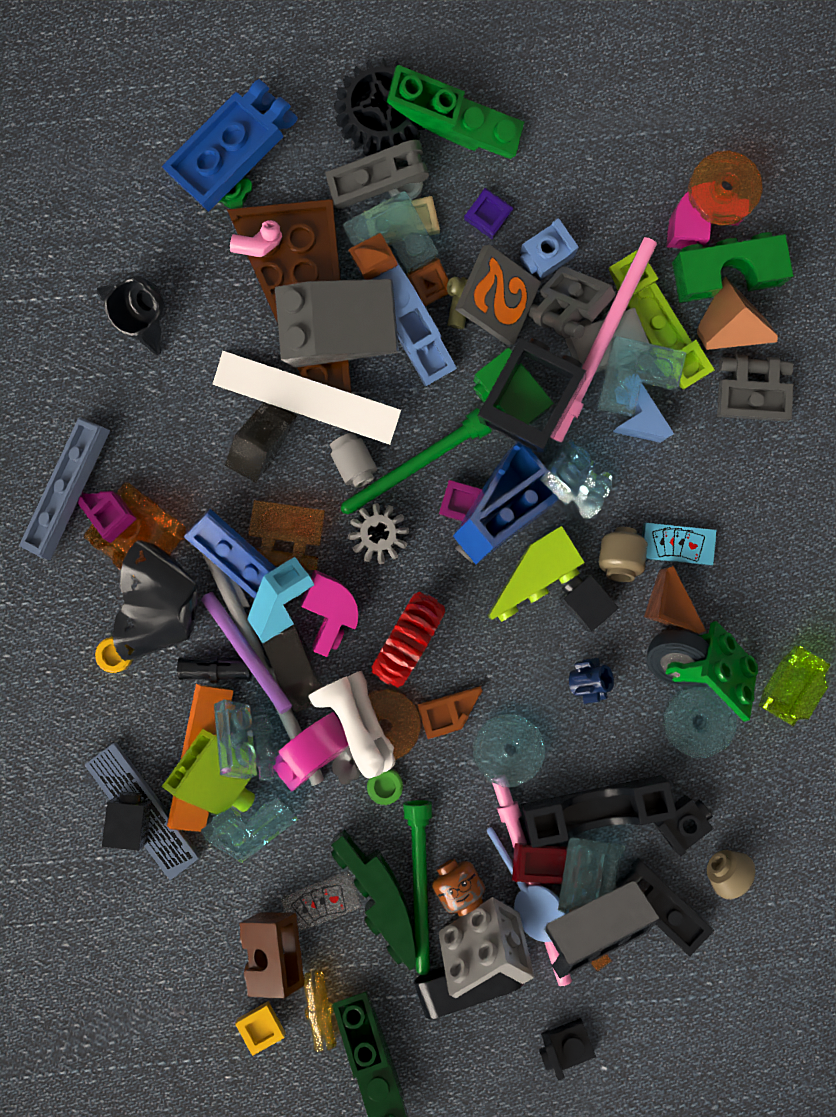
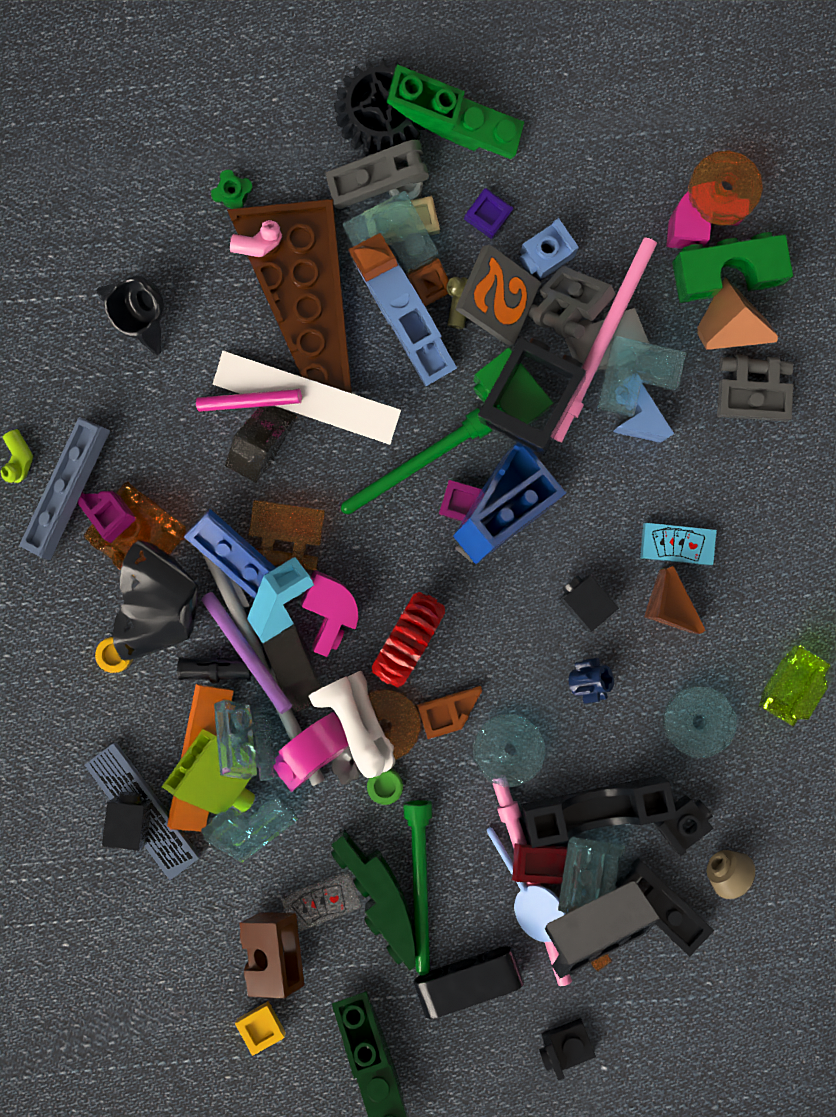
(20, 460): none -> lime arm
(229, 144): blue tile -> none
(249, 400): none -> dark pink bar
(319, 1011): clear yellow pin -> none
(335, 321): dark grey slope -> none
(353, 460): light grey brick -> none
(374, 522): light grey gear -> none
(458, 887): dark orange head -> none
(484, 945): light grey bracket -> none
(540, 565): lime slope -> none
(572, 479): clear light blue plate -> none
(623, 554): dark tan head -> none
(661, 322): lime slope -> none
(708, 658): green plate -> none

